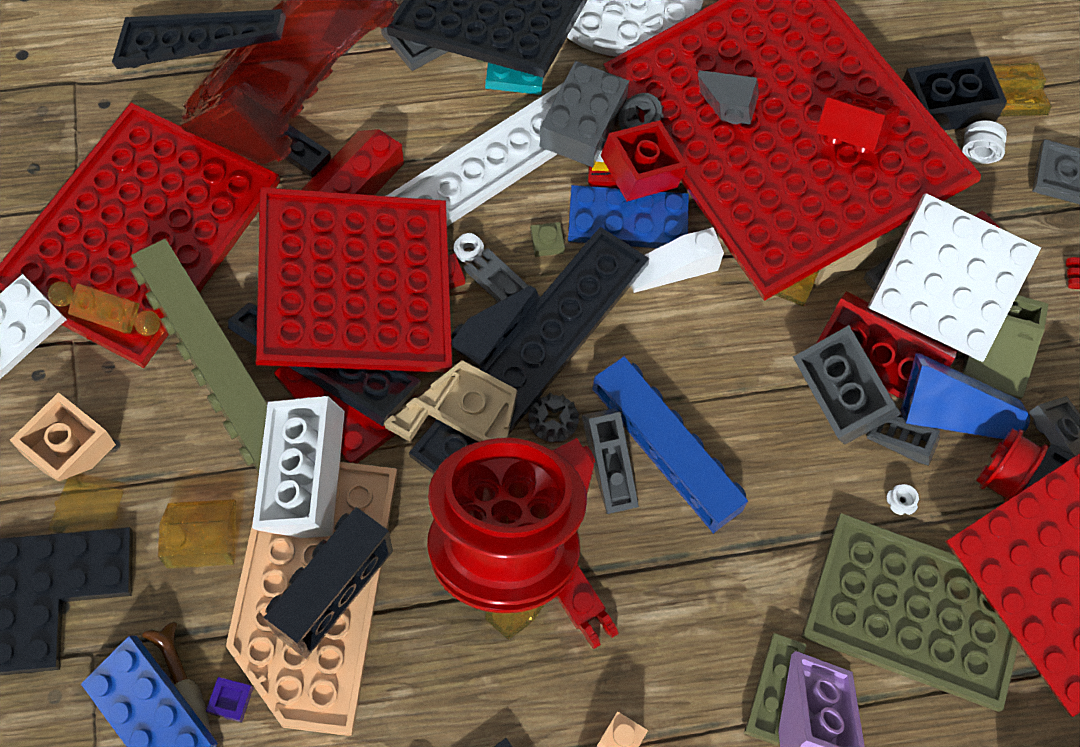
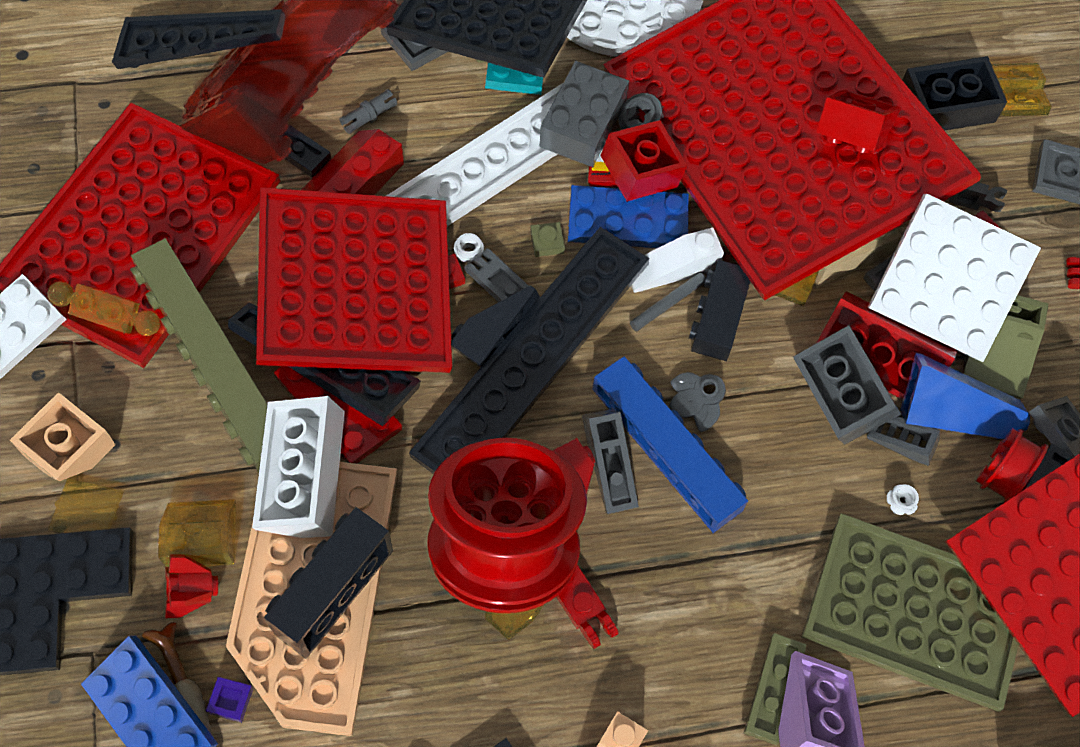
(187, 586): none -> red brick
(368, 111): none -> dark grey pin
(465, 401): tan wing -> none
(552, 430): dark grey gear -> none
(667, 302): none -> dark grey bar
(693, 401): none -> dark grey plate
(720, 311): none -> black brick
(730, 95): dark grey slope -> none
(979, 195): none -> dark grey plate
(984, 142): white wheel -> none

